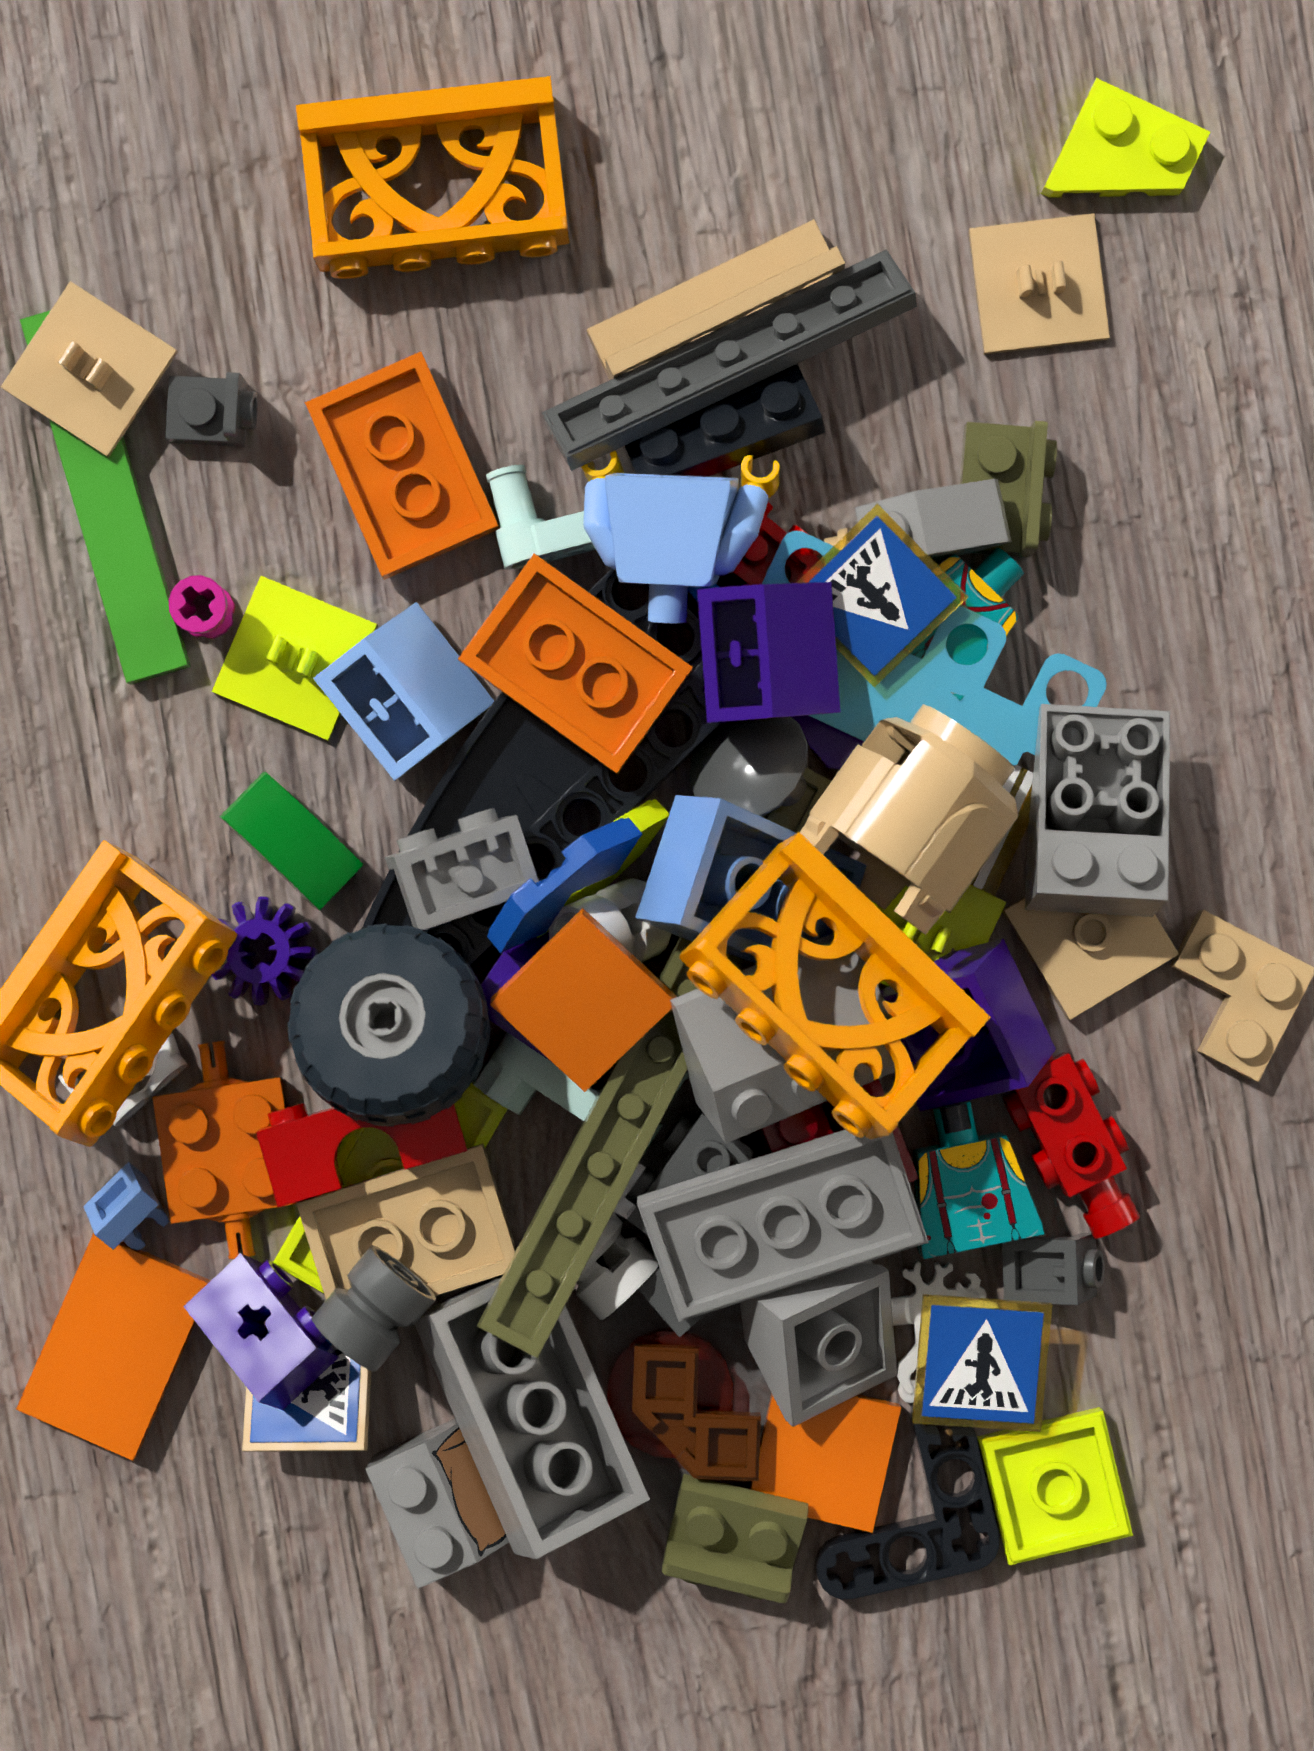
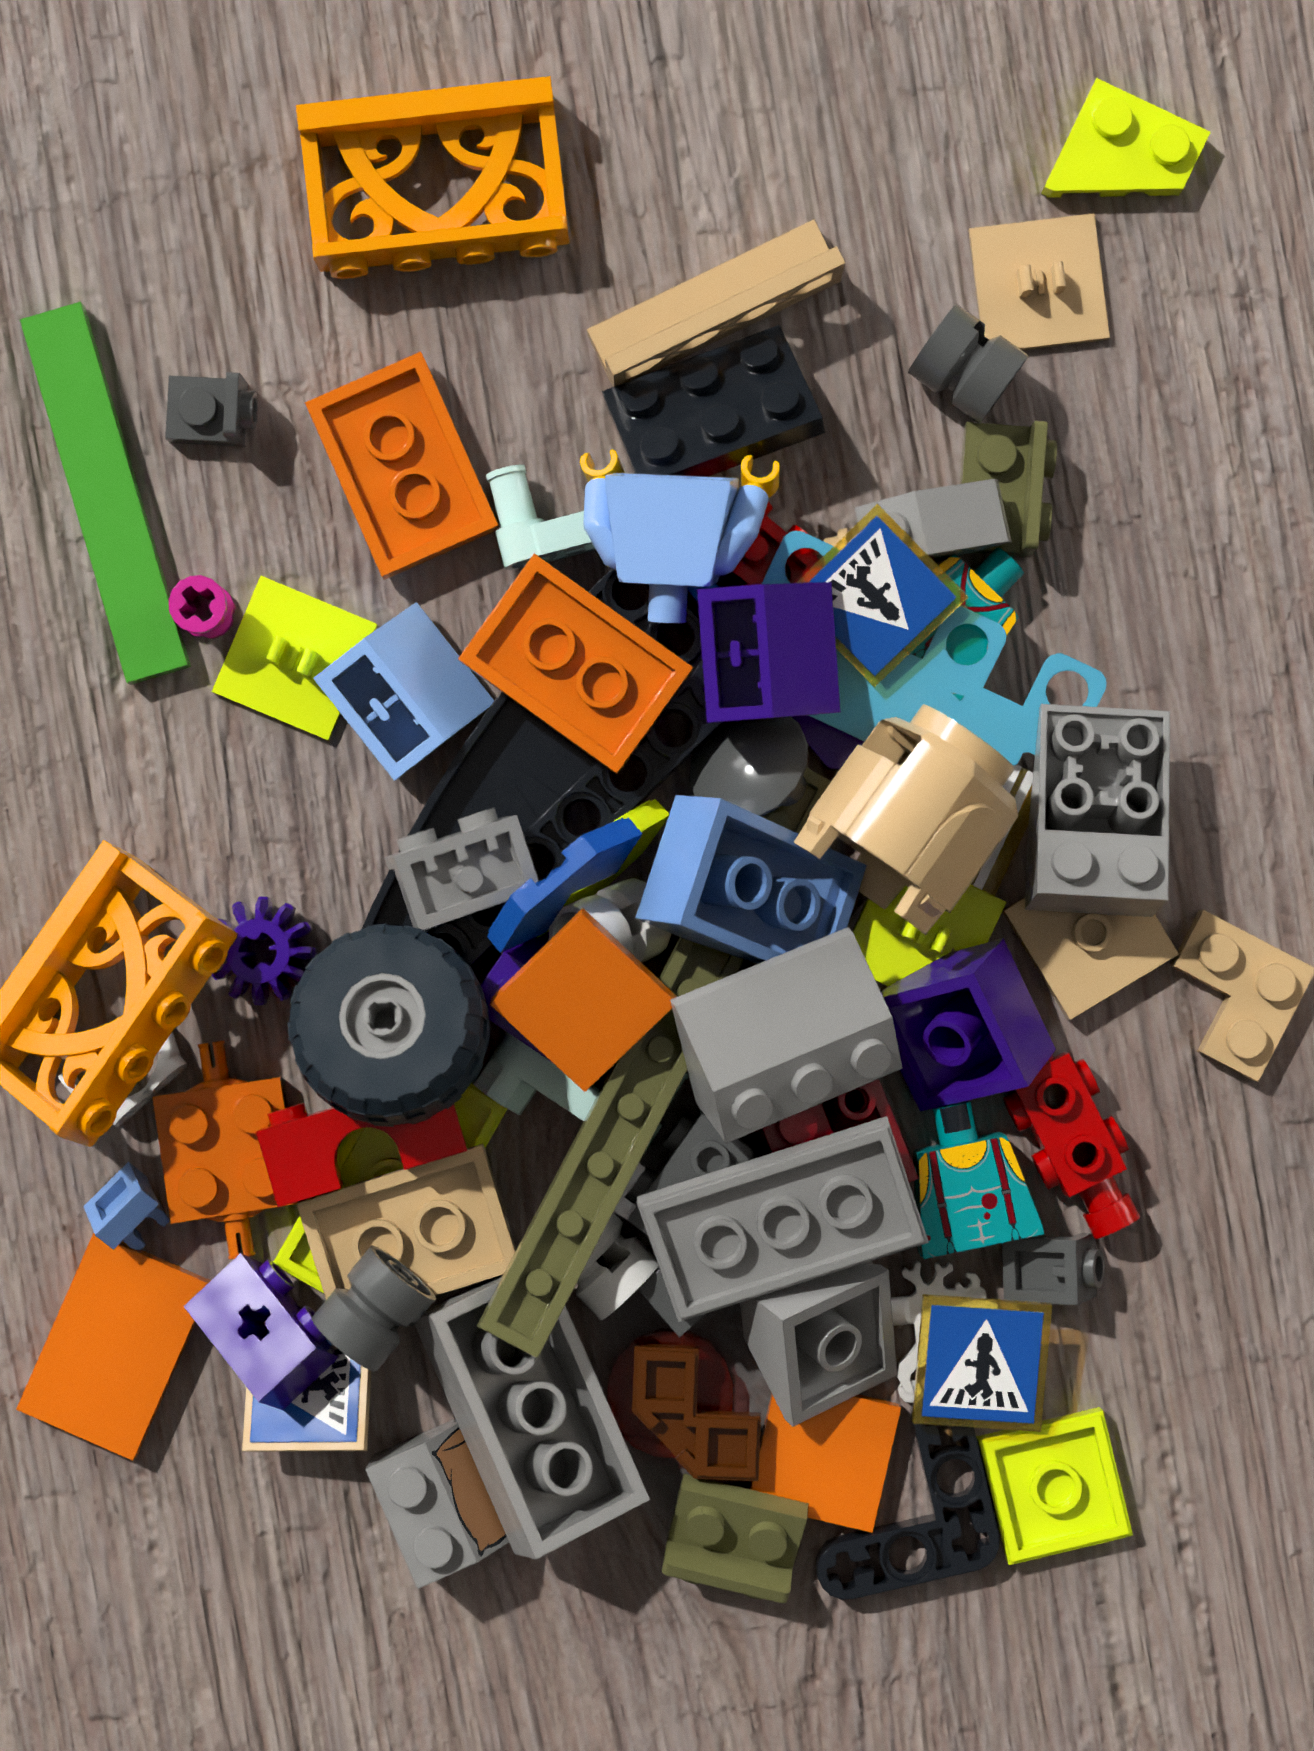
(89, 369): tan piece -> none
(291, 840): green slope -> none
(729, 359): dark grey tile -> none
(923, 988): light orange fence -> none
(967, 363): none -> dark grey wheel

